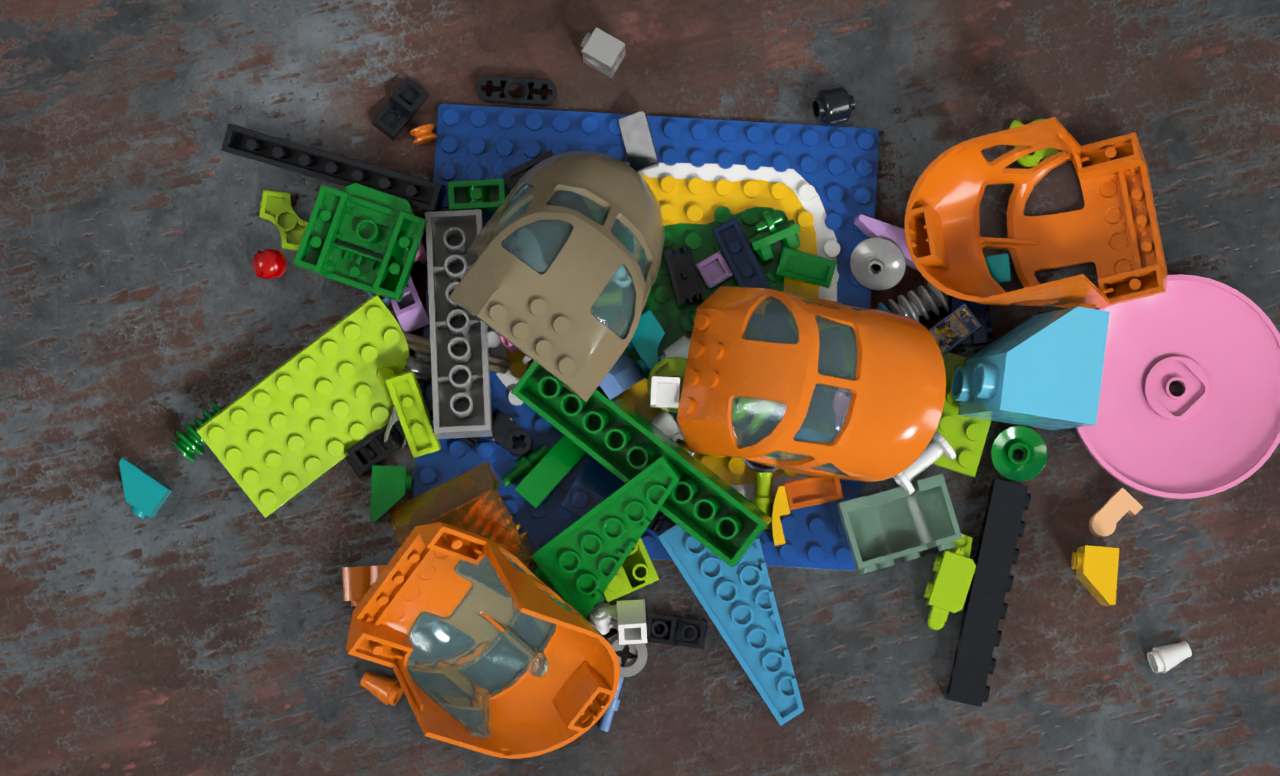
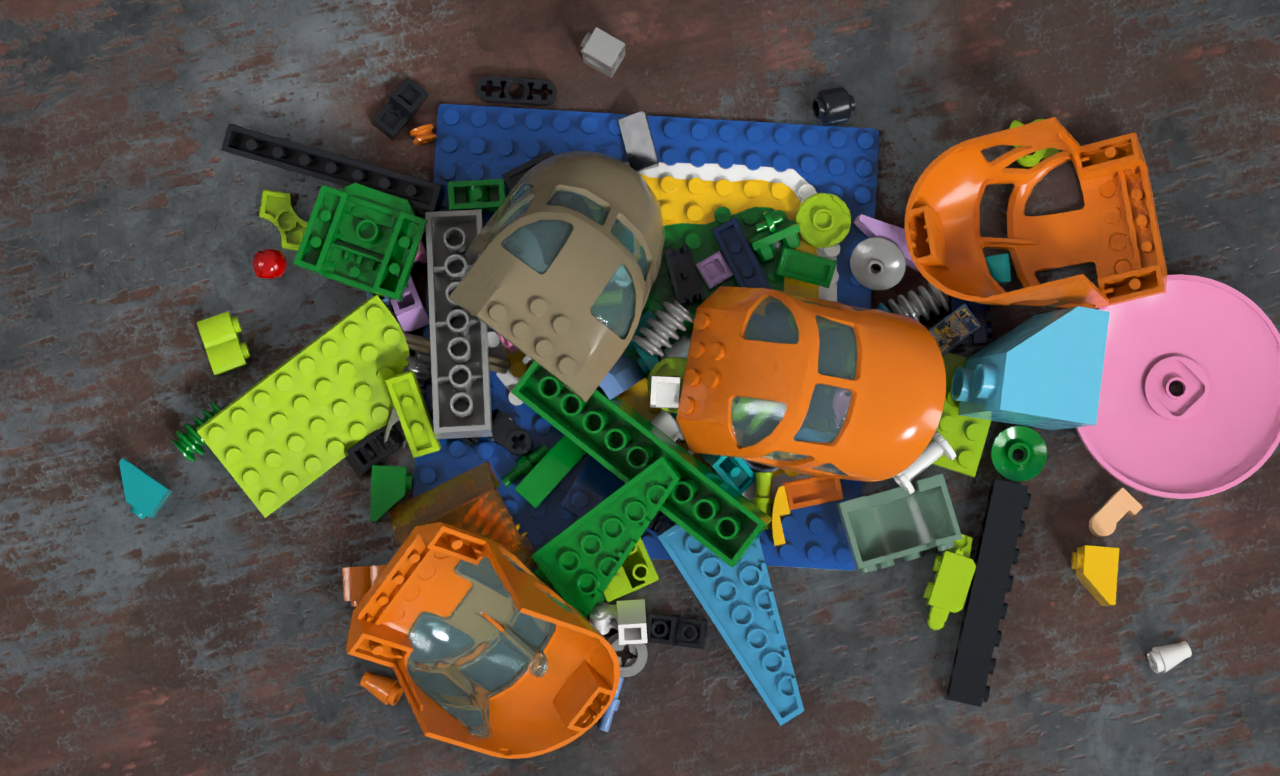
(223, 343): none -> lime brick
(663, 328): none -> light grey piece
(731, 470): none -> teal slope
(823, 220): none -> lime tile

